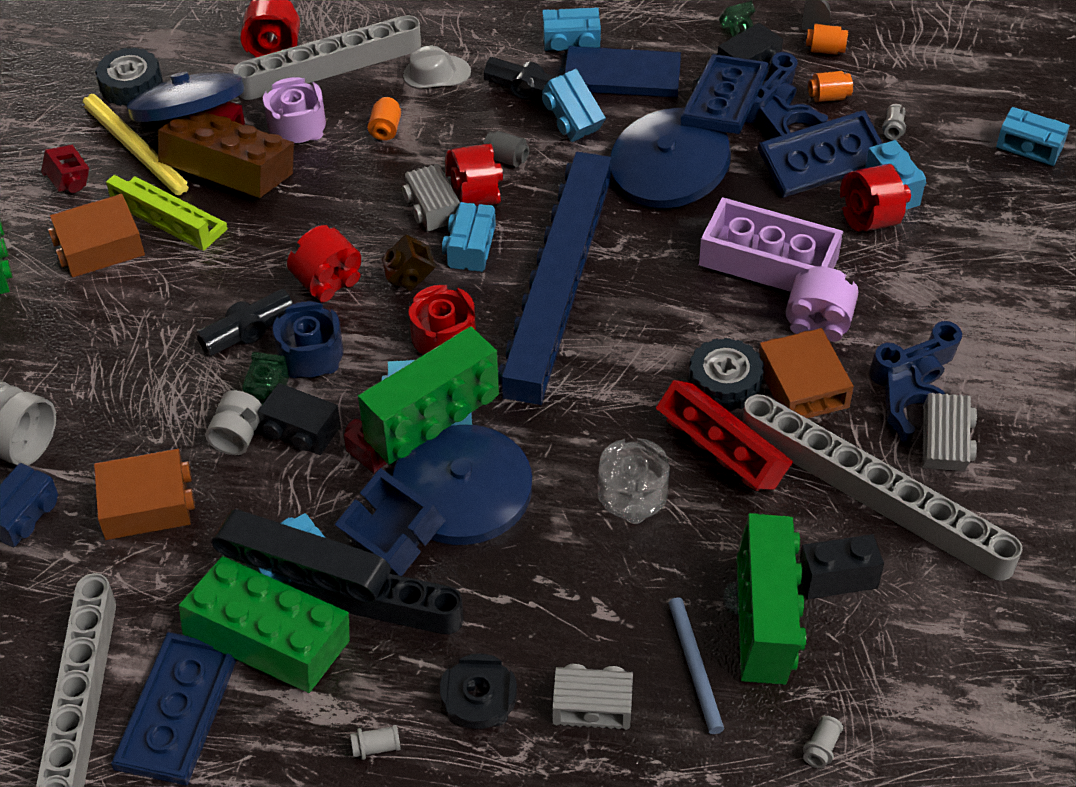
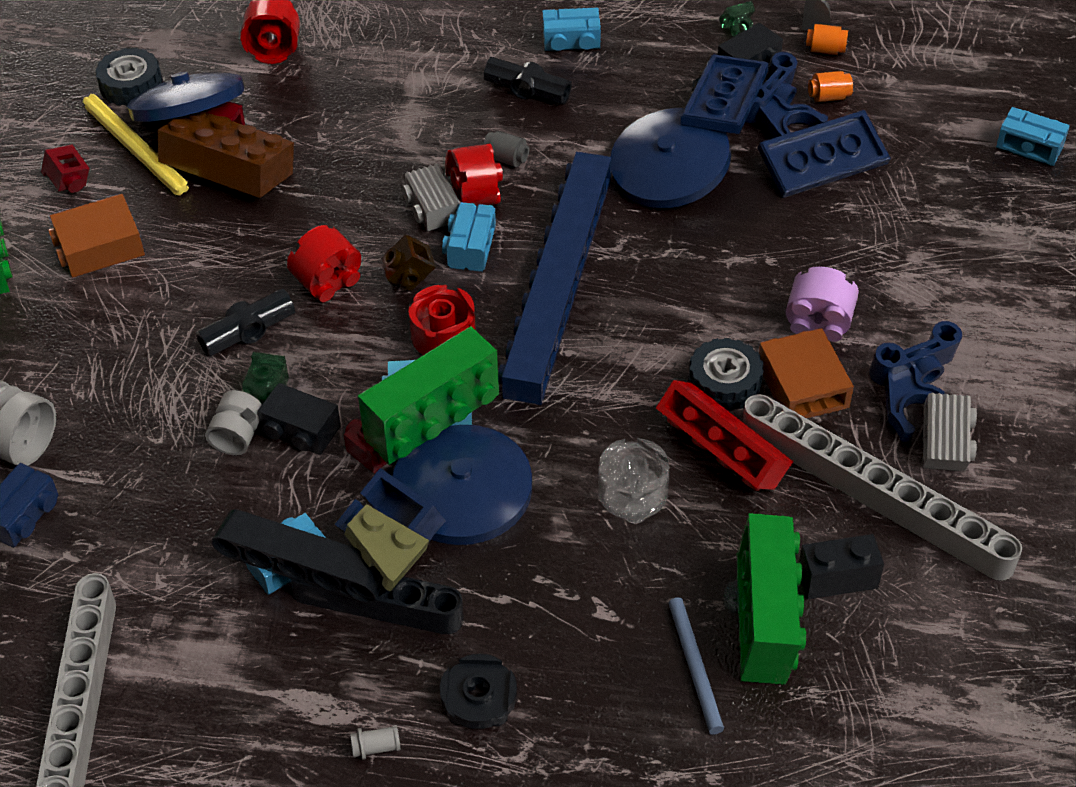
(143, 494): dark orange brick -> none
(167, 212): lime fence -> none
(174, 710): dark blue tile -> none
(265, 623): green brick -> none
(295, 110): lavender brick -> none
(309, 339): dark blue brick -> none
(331, 55): light grey beam -> none
(384, 119): orange brick -> none
(385, 544): none -> olive wing
(435, 68): light grey piece -> none
(572, 105): dark azure brick -> none
(592, 697): light grey brick -> none
(626, 70): dark blue tile -> none
(766, 244): lavender brick -> none
(819, 750): light grey pin -> none
(874, 198): red brick -> none
(894, 124): light grey pin -> none
(910, 175): dark azure brick -> none

